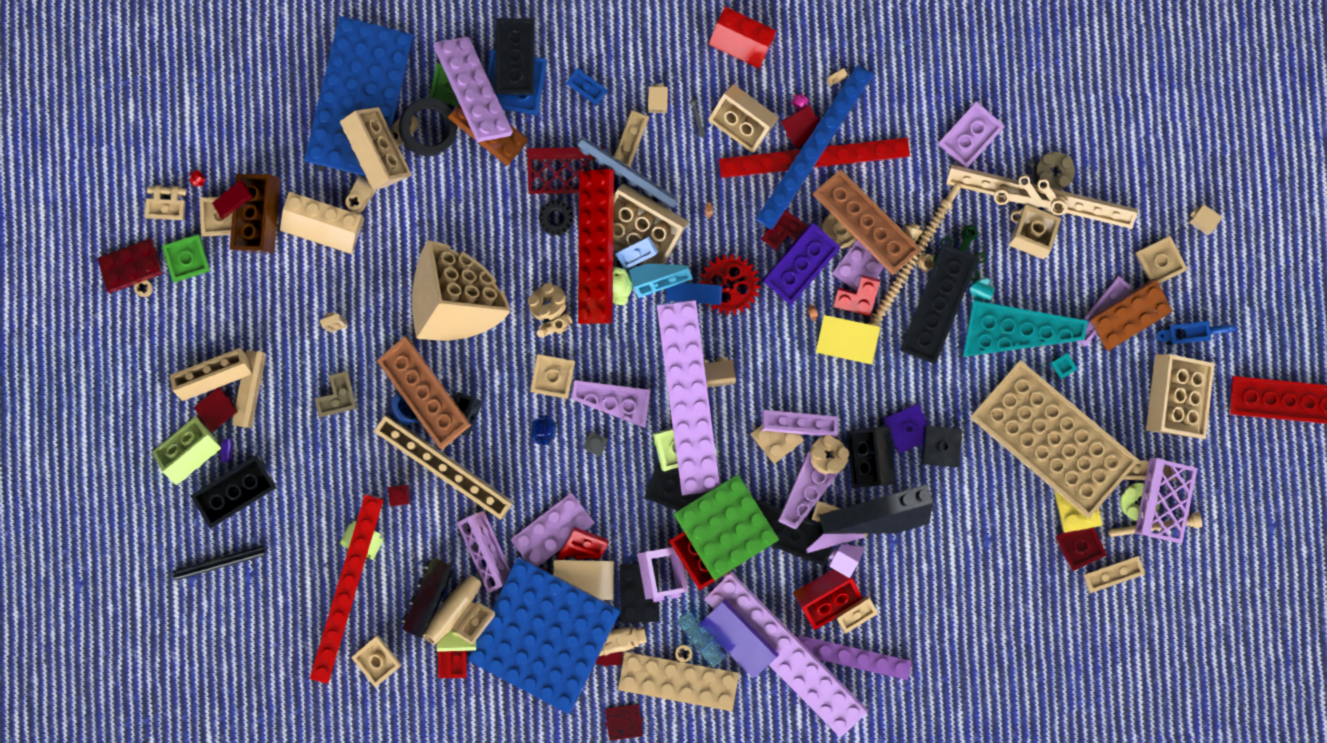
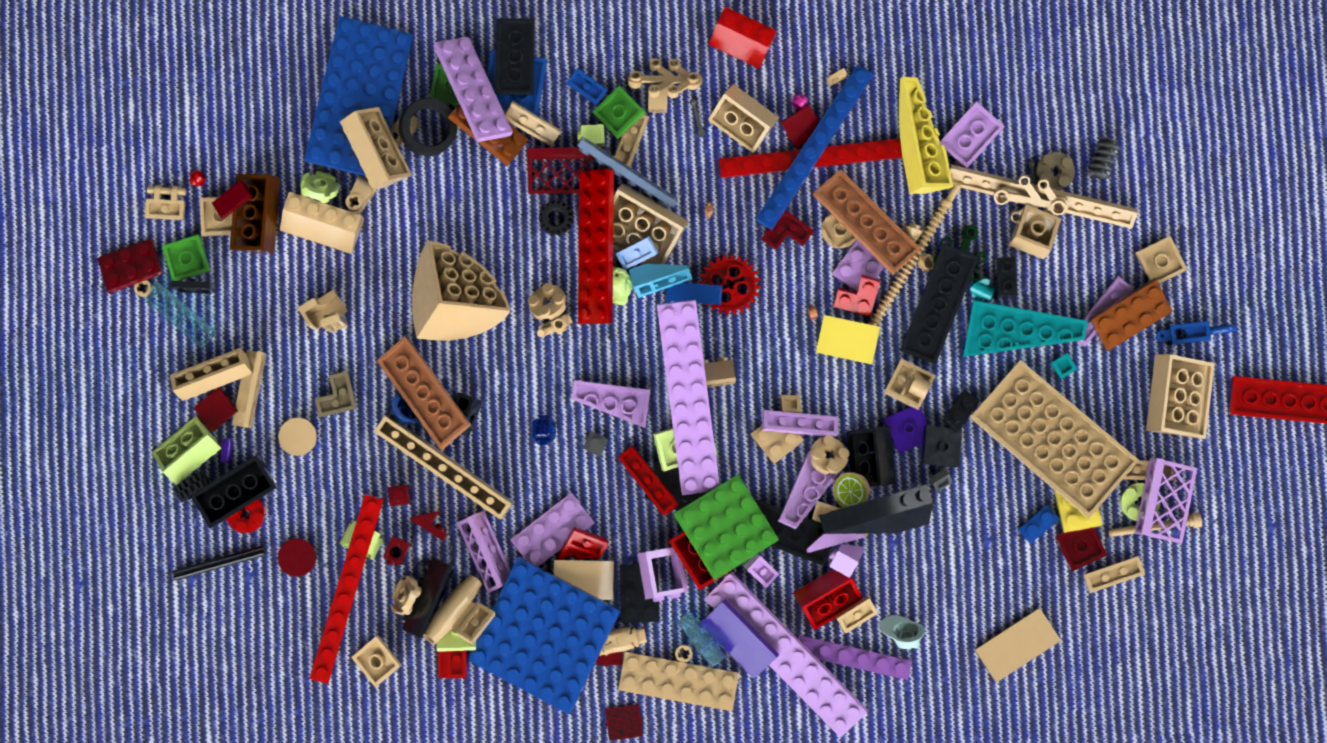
(174, 301): none -> clear light blue fence
(191, 485): none -> black tyre
(194, 286): none -> black plate
(255, 519): none -> red plate
(297, 436): none -> tan tile
(297, 557): none -> dark red tile
(315, 309): none -> tan panel
(327, 190): none -> yellowish green plate
(403, 545): none -> dark red brick
(405, 595): none -> tan plate
(426, 522): none -> dark red slope
(532, 124): none -> tan tile
(552, 376): tan plate -> none
(593, 133): none -> yellowish green brick
(619, 112): none -> bright green plate
(648, 480): none -> red tile
(686, 80): none -> tan plant
(761, 570): none -> lavender slope
(790, 403): none -> tan plate
(801, 263): dark purple plate -> none
(851, 489): none -> tile
(903, 631): none -> light aqua piece
(909, 384): none -> tan plate
(922, 152): none -> light yellow wedge
(941, 479): none -> dark grey tile
(961, 410): none -> black plate
(1005, 277): none -> black brick
(1017, 645): none -> tan tile
(1038, 524): none -> blue plate
(1103, 158): none -> dark grey piece
(1204, 219): tan brick -> none

